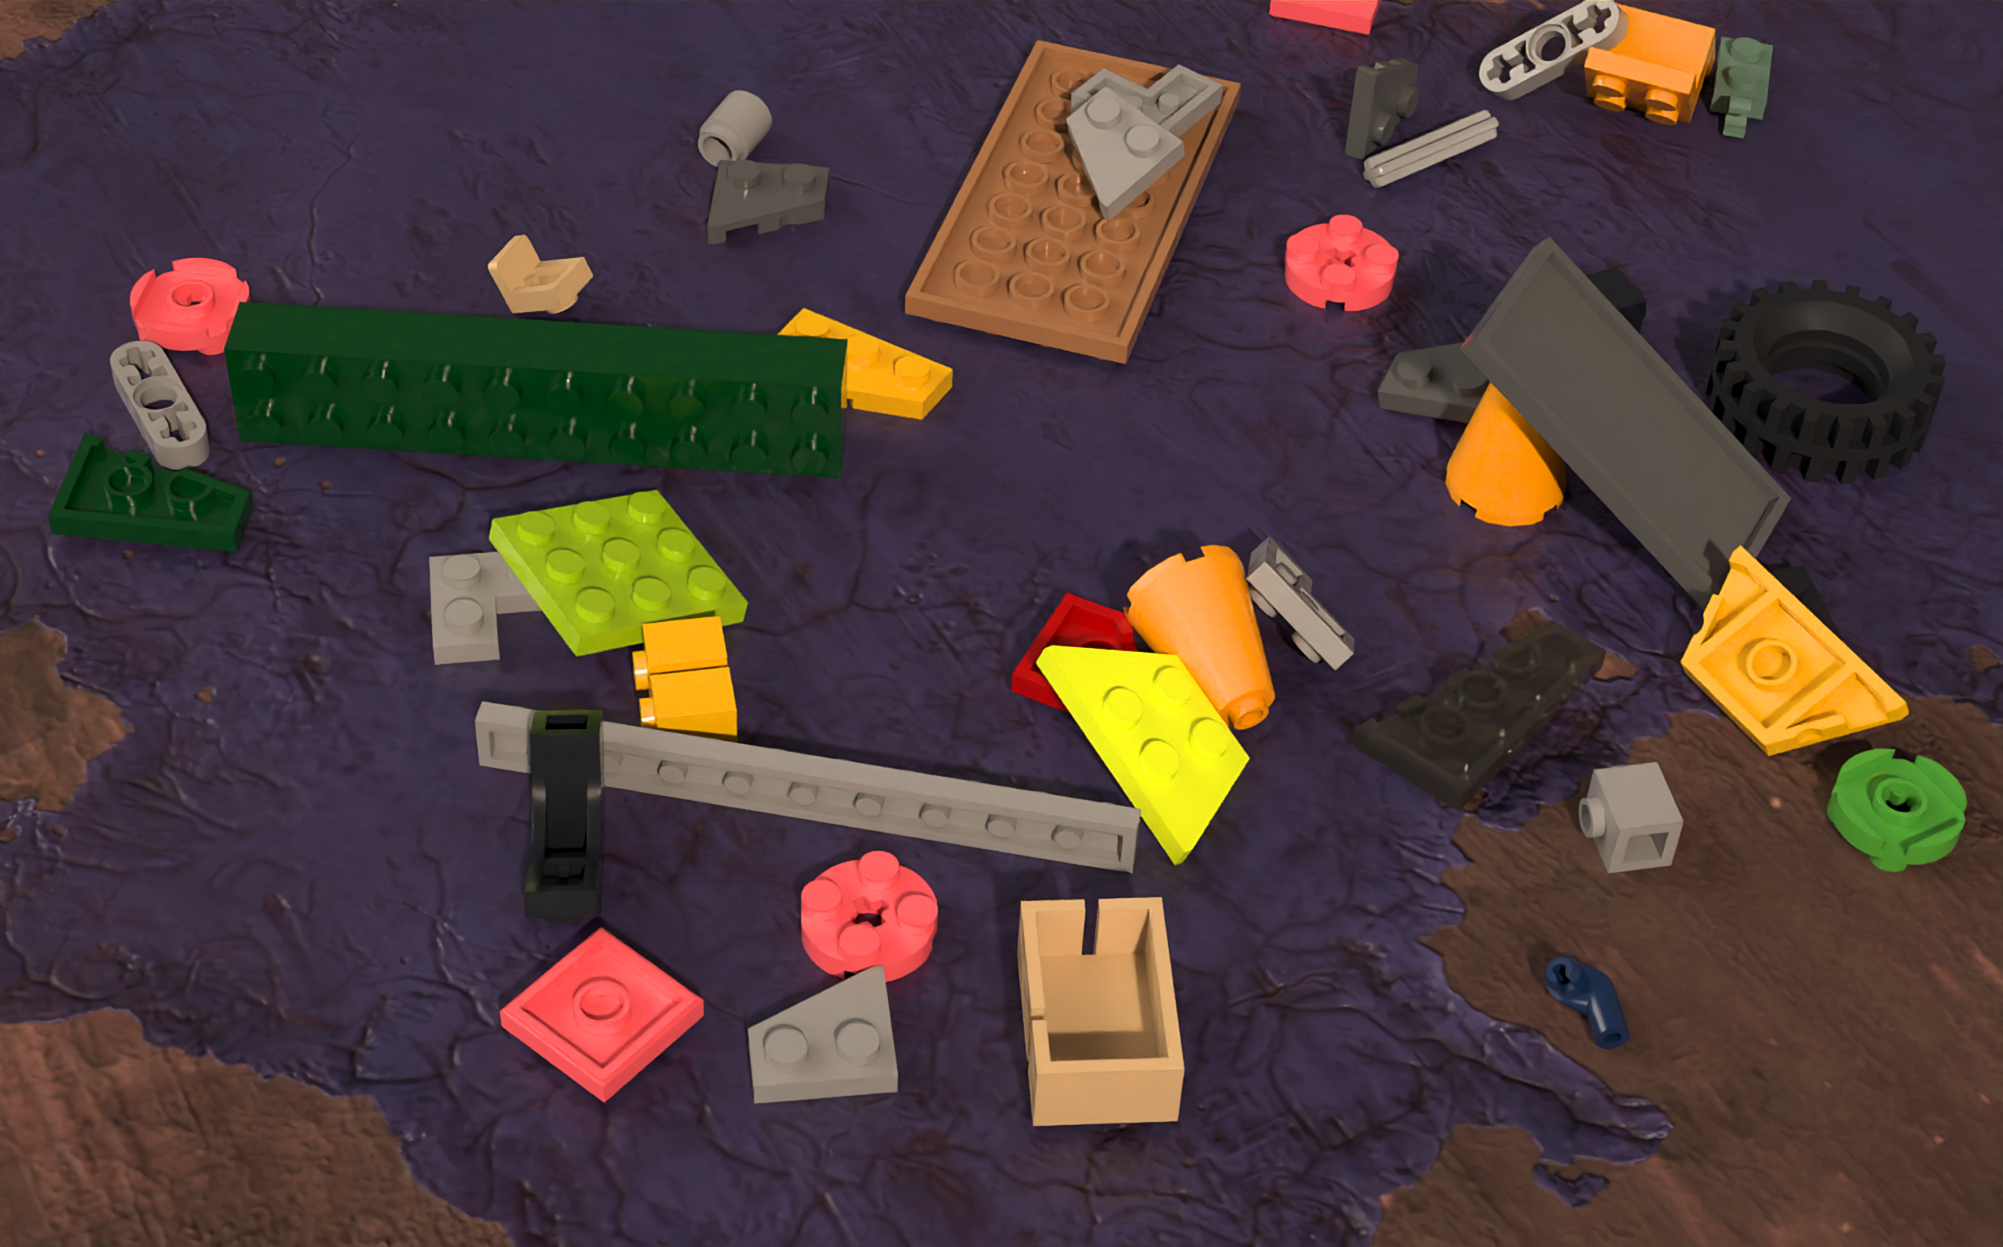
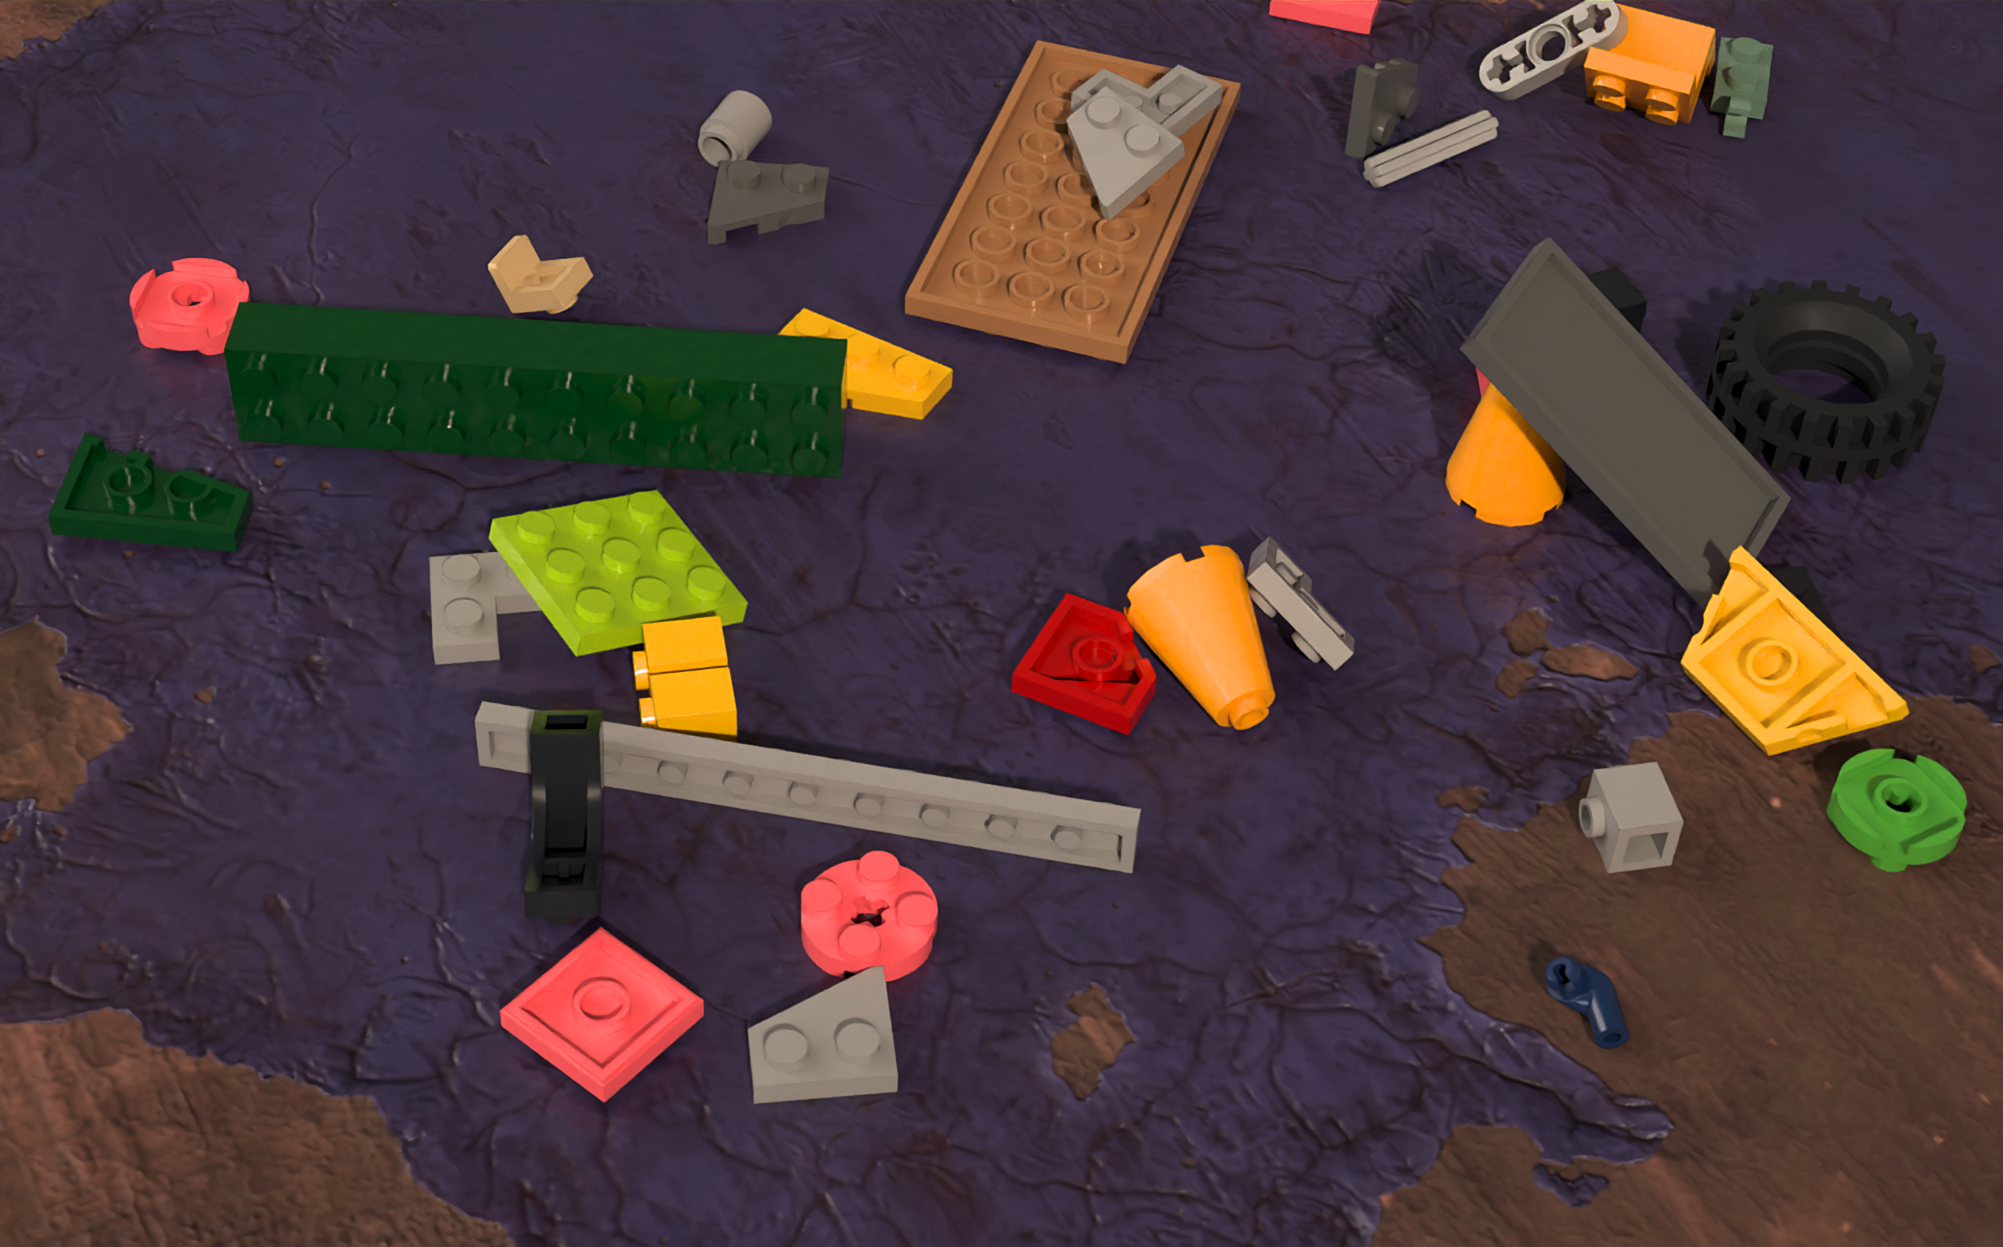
(157, 424): light grey beam -> none
(1102, 1022): tan piece -> none
(1152, 735): neon yellow wing -> none
(1340, 264): coral plate -> none
(1433, 384): dark grey wing -> none
(1483, 715): clear smoke wing -> none

